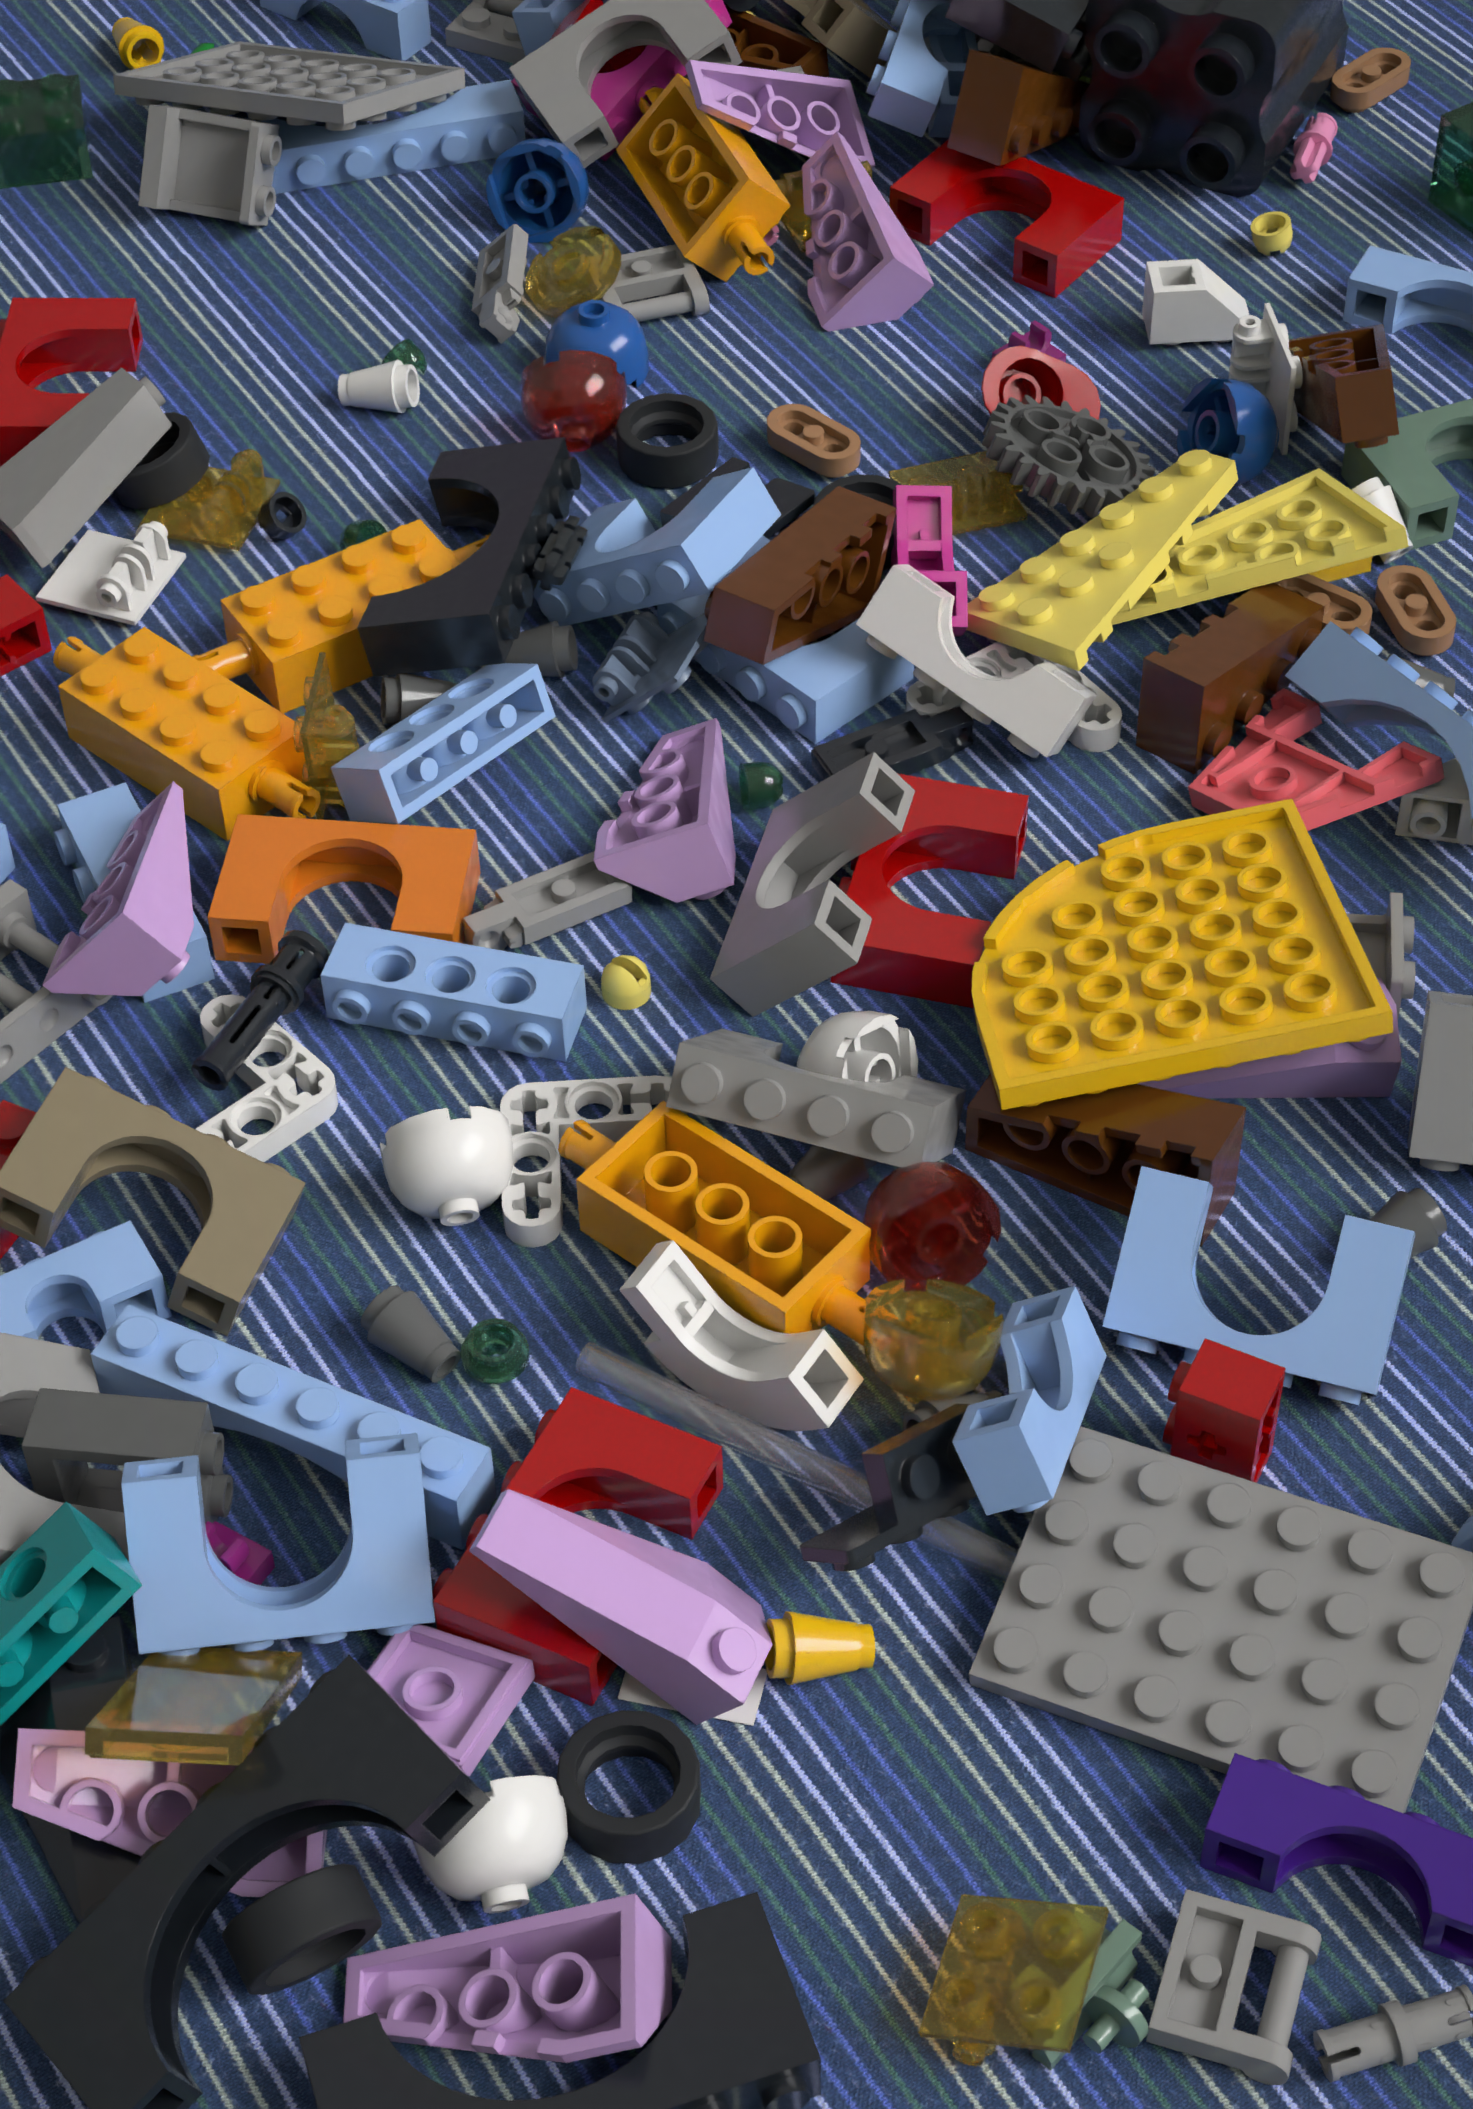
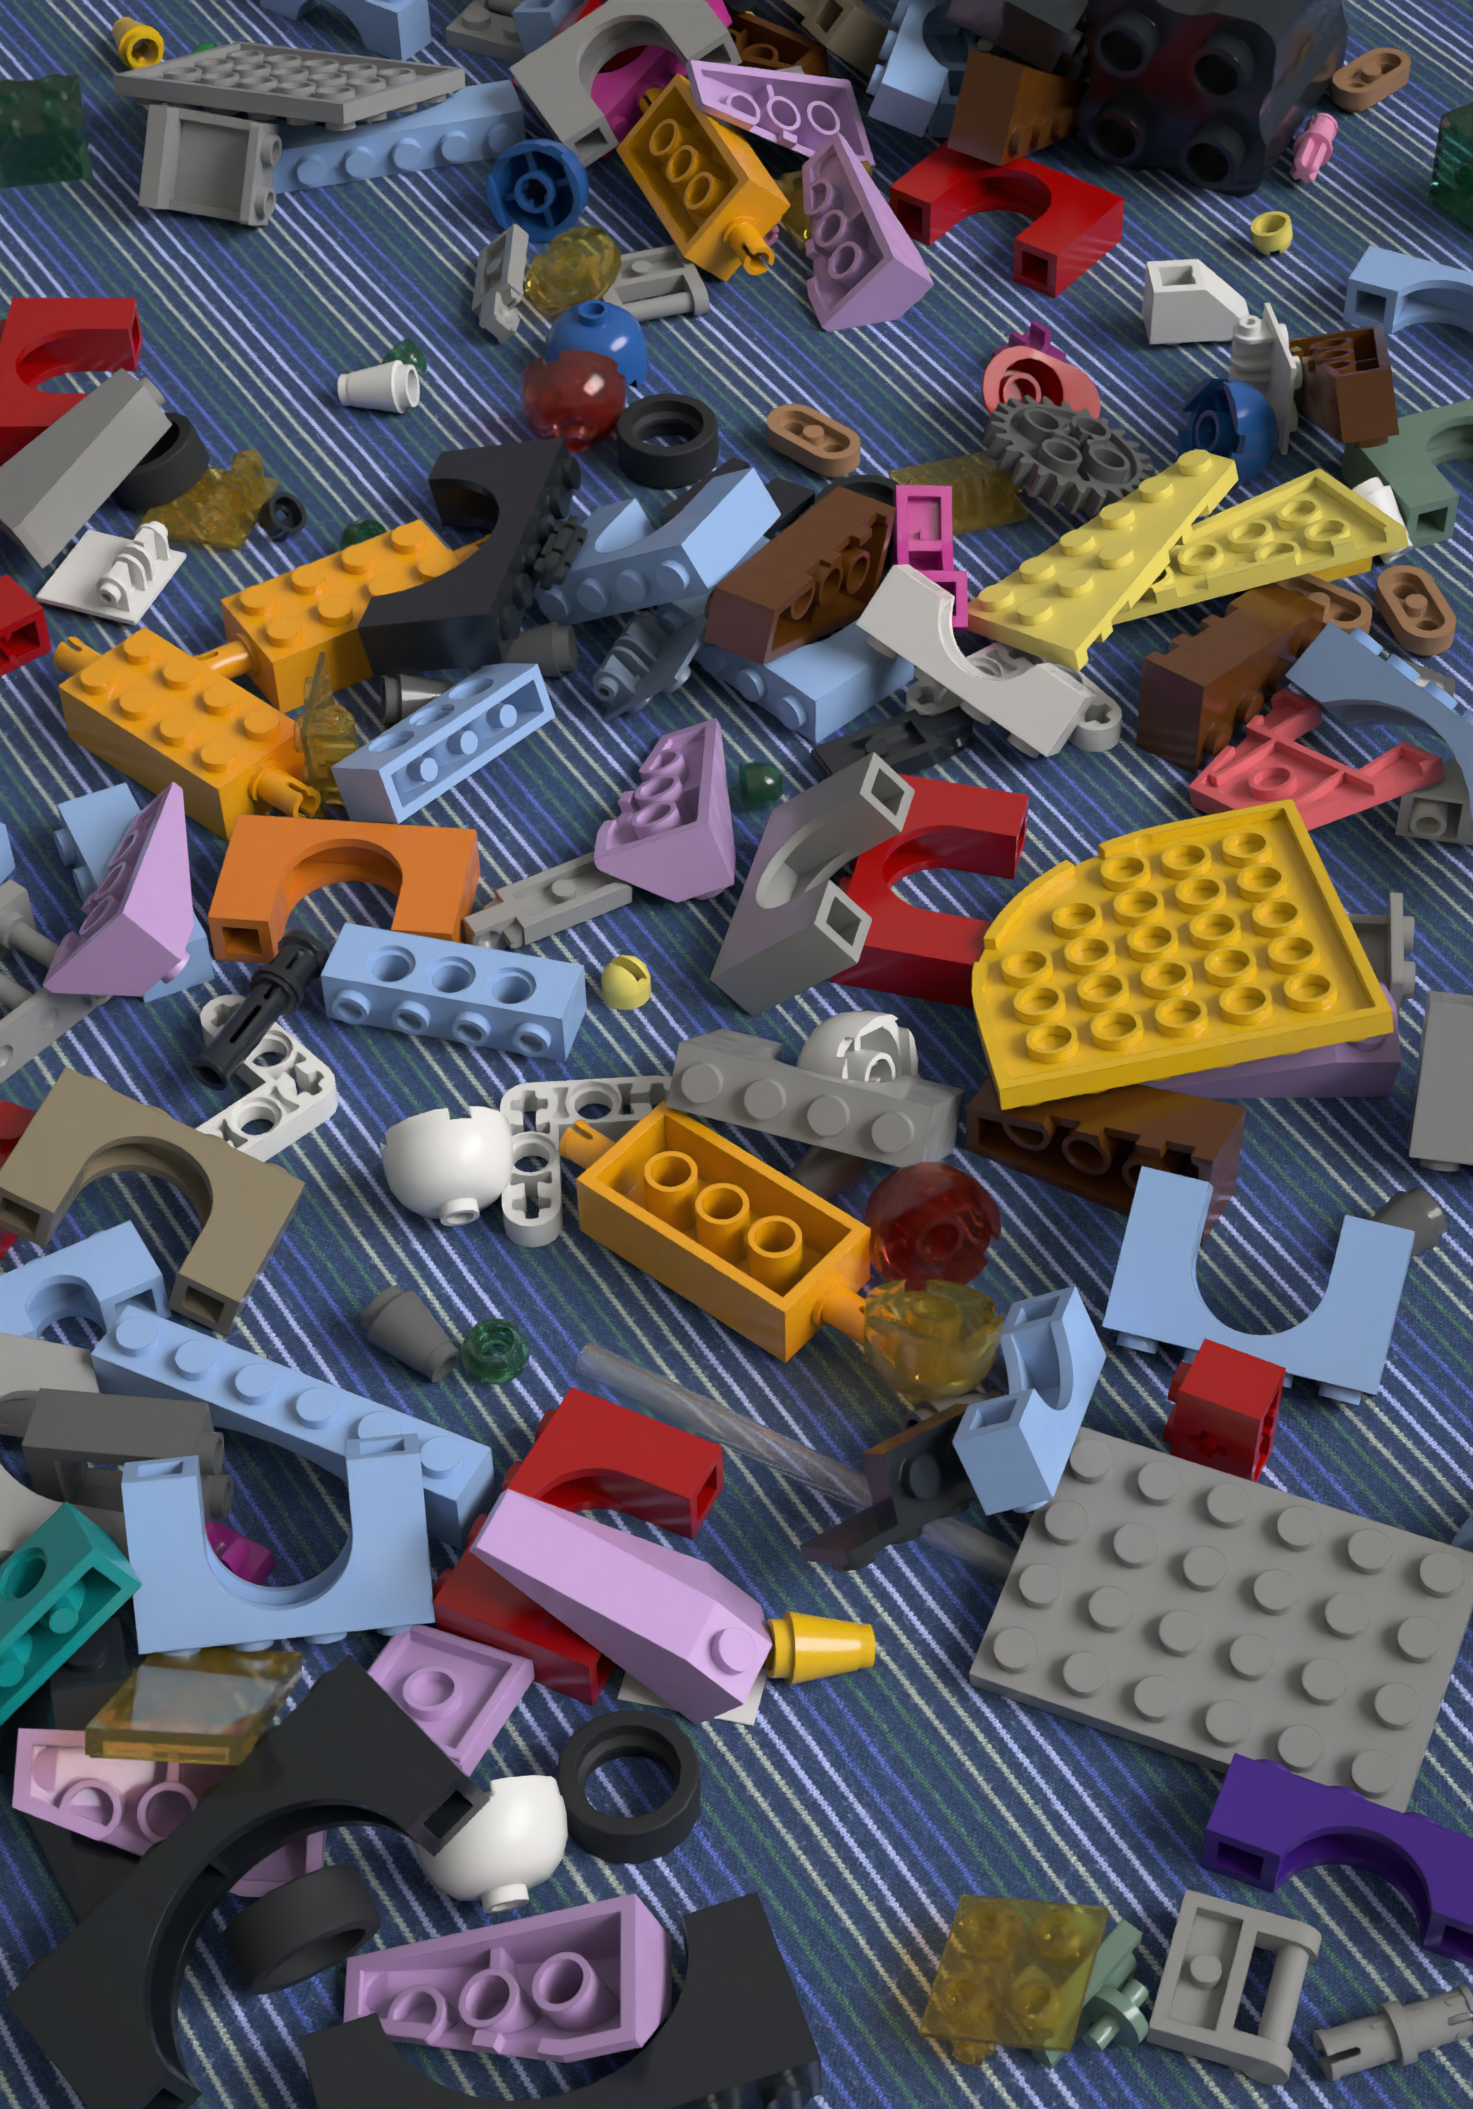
(755, 1371): white arch -> none

